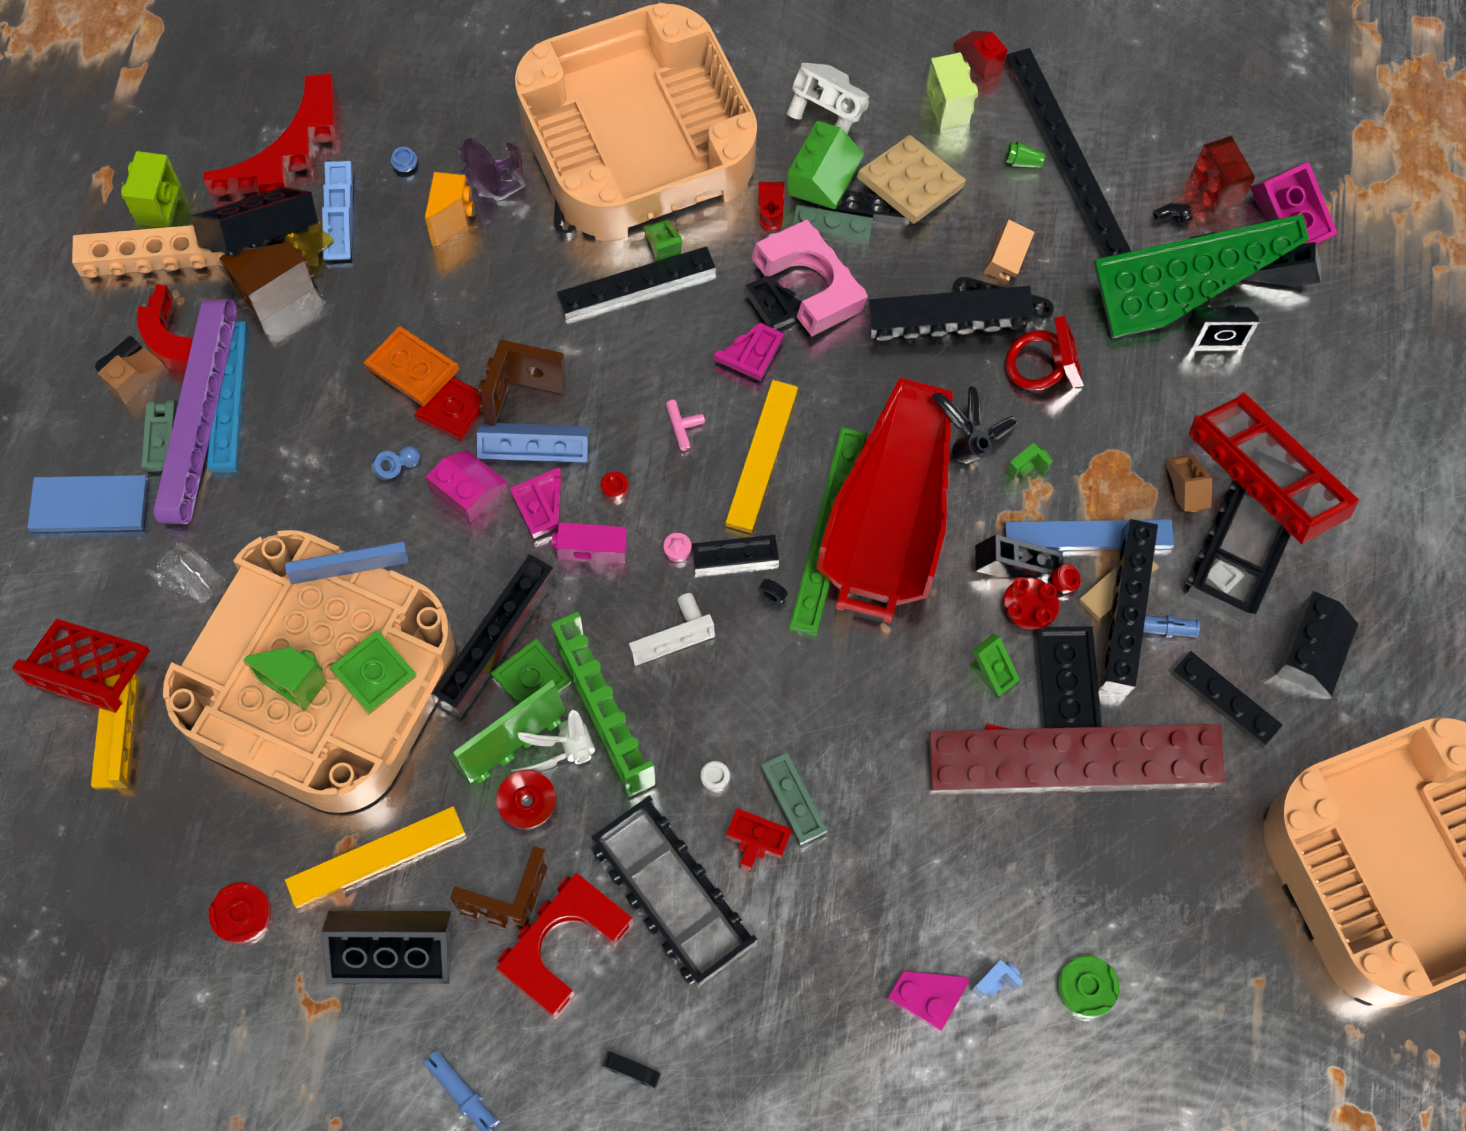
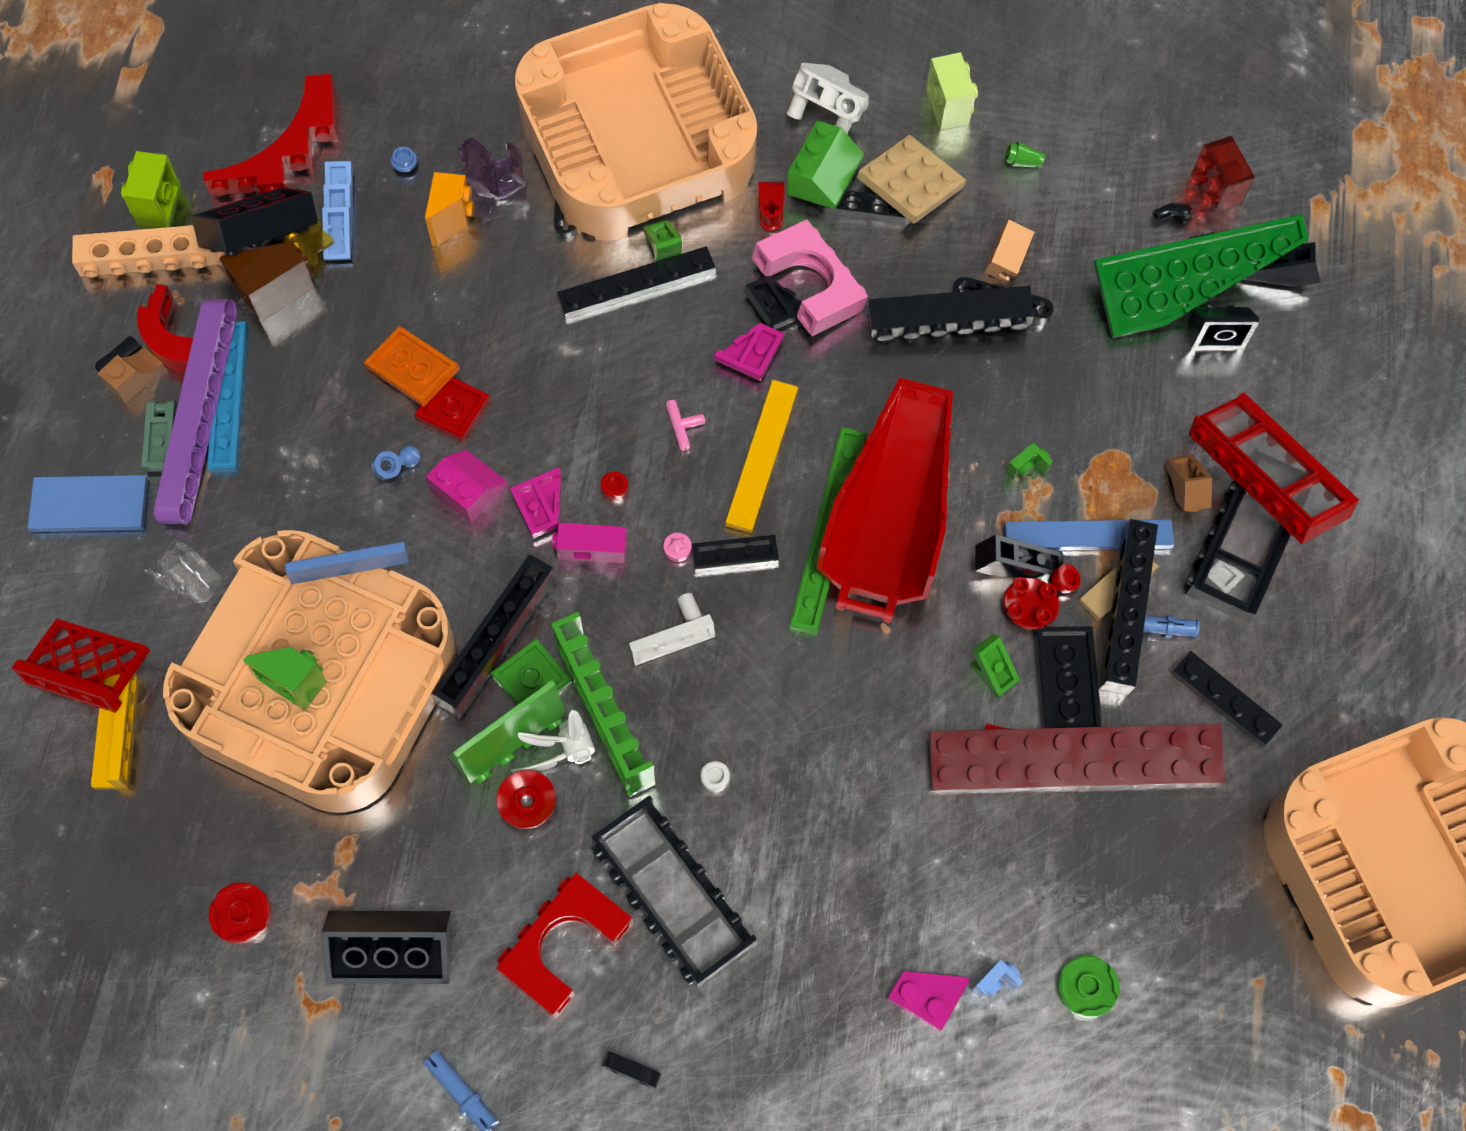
(373, 672): bright green plate -> none
(374, 857): yellow tile -> none
(502, 913): reddish brown bracket -> none
(521, 366): reddish brown bracket -> none
(533, 442): medium blue panel -> none
(757, 837): red hinge -> none
(772, 591): black tile -> none
(793, 798): sand green plate -> none
(836, 225): sand green plate -> none
(974, 444): black plant -> none
(983, 52): red slope -> none
(1063, 351): red tile -> none
(1067, 154): black plate -> none
(1294, 194): dark pink slope -> none
(1318, 644): black slope -> none

